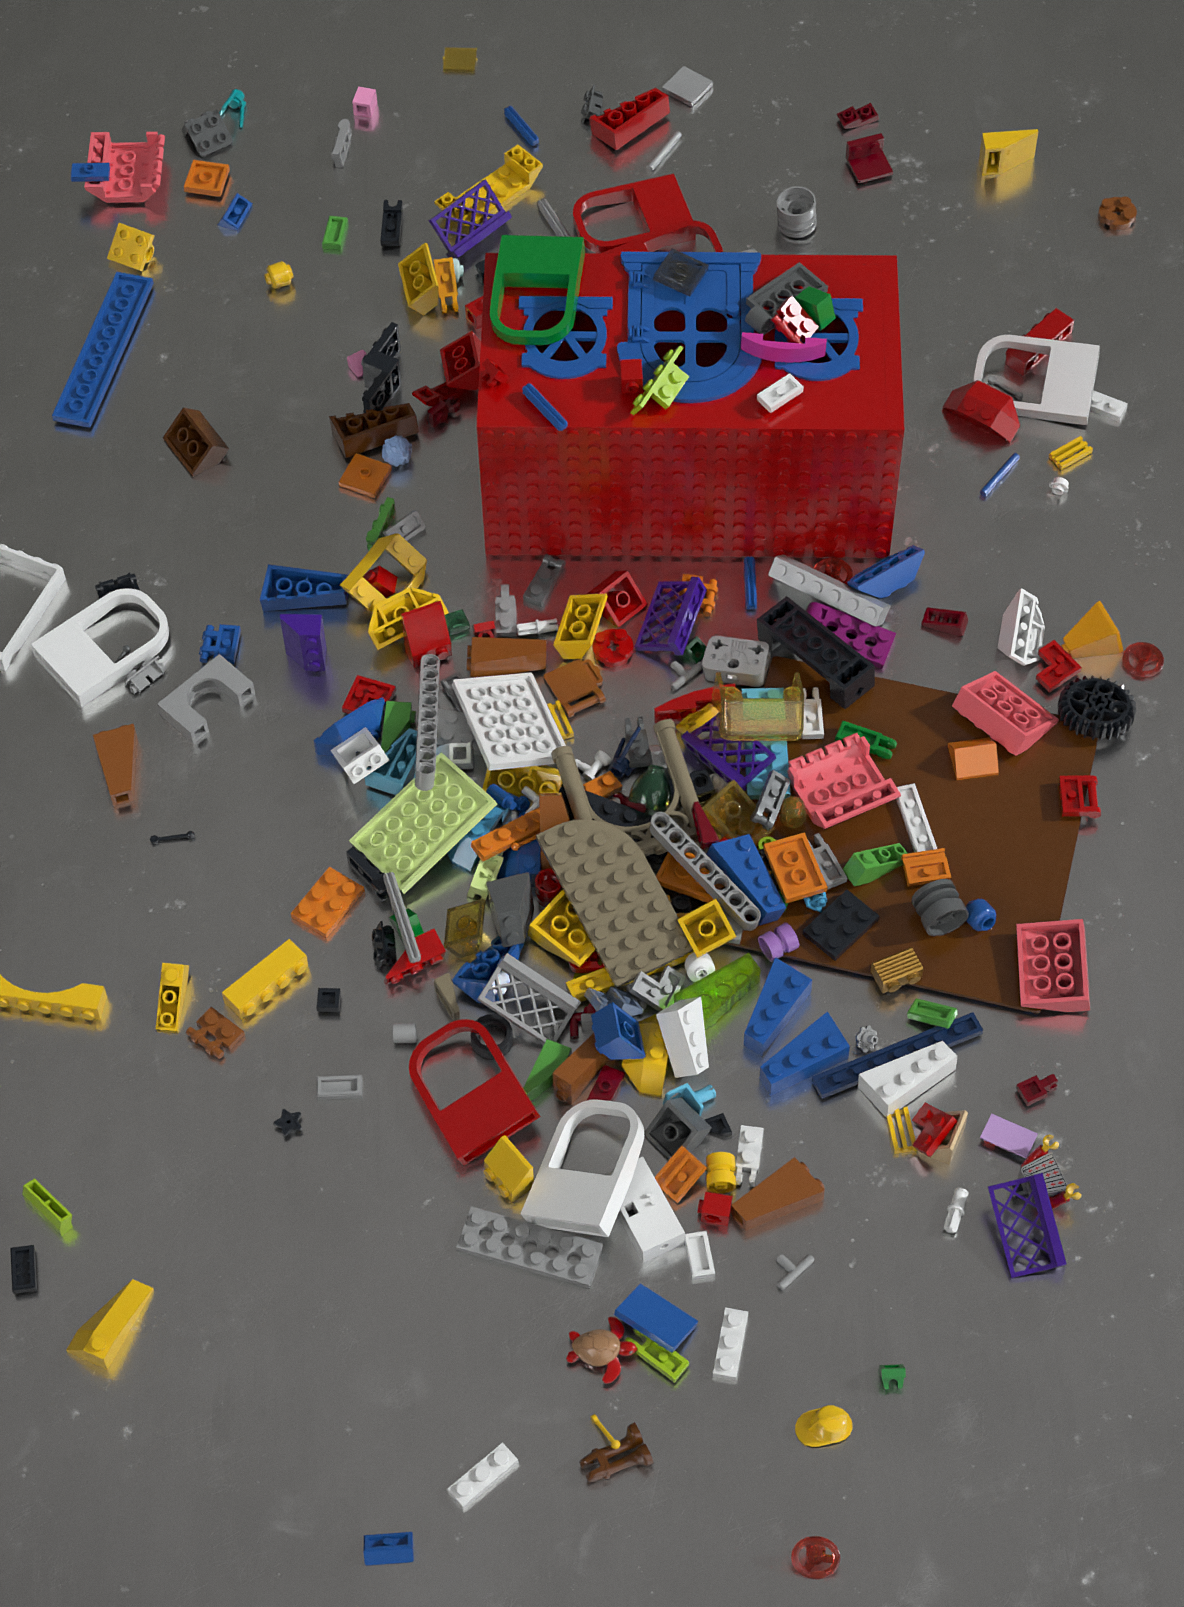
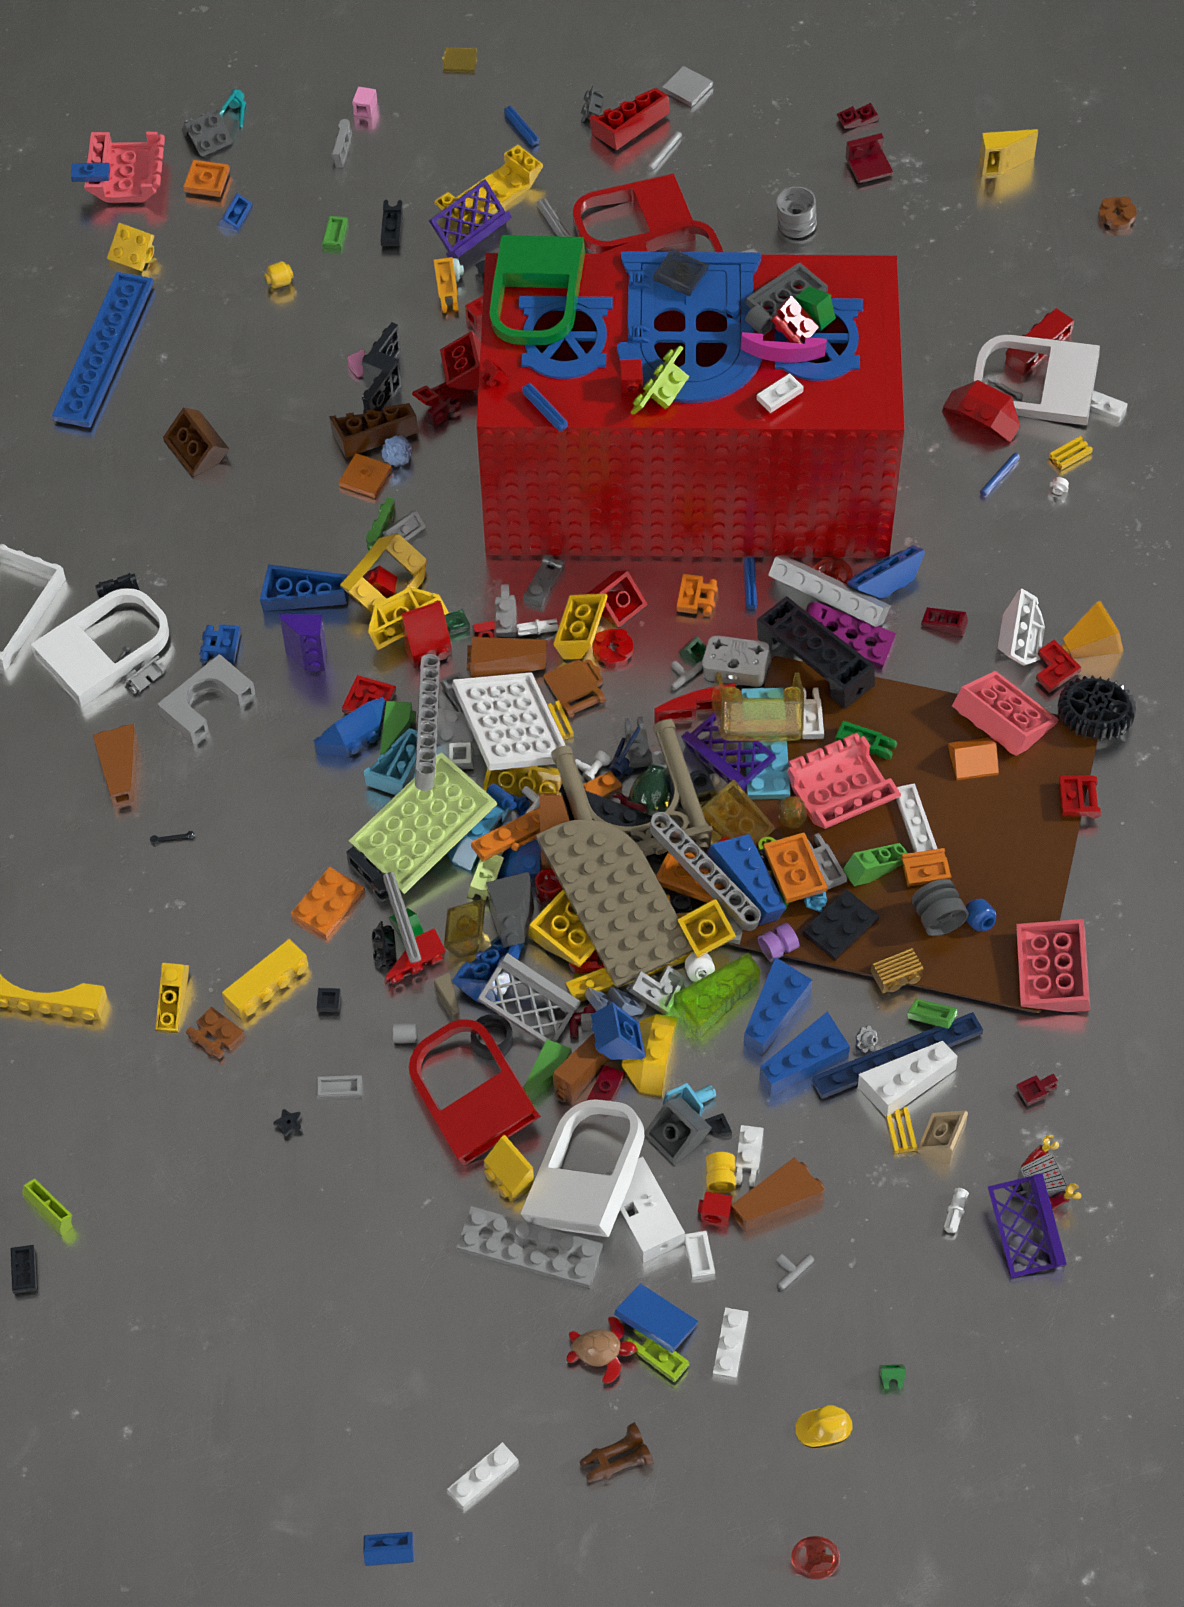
(108, 1328): yellow wedge -> none
(368, 754): white window -> none
(419, 280): yellow slope -> none
(615, 1444): yellow hinge -> none
(680, 1174): orange plate -> none
(685, 616): dark purple fence -> none
(685, 1036): white wedge -> none
(697, 719): yellow tile -> none
(705, 832): dark red slope -> none
(770, 799): plate -> none
(936, 1128): red plate -> none
(1008, 1136): lavender piece -> none
(1144, 653): clear red piece -> none

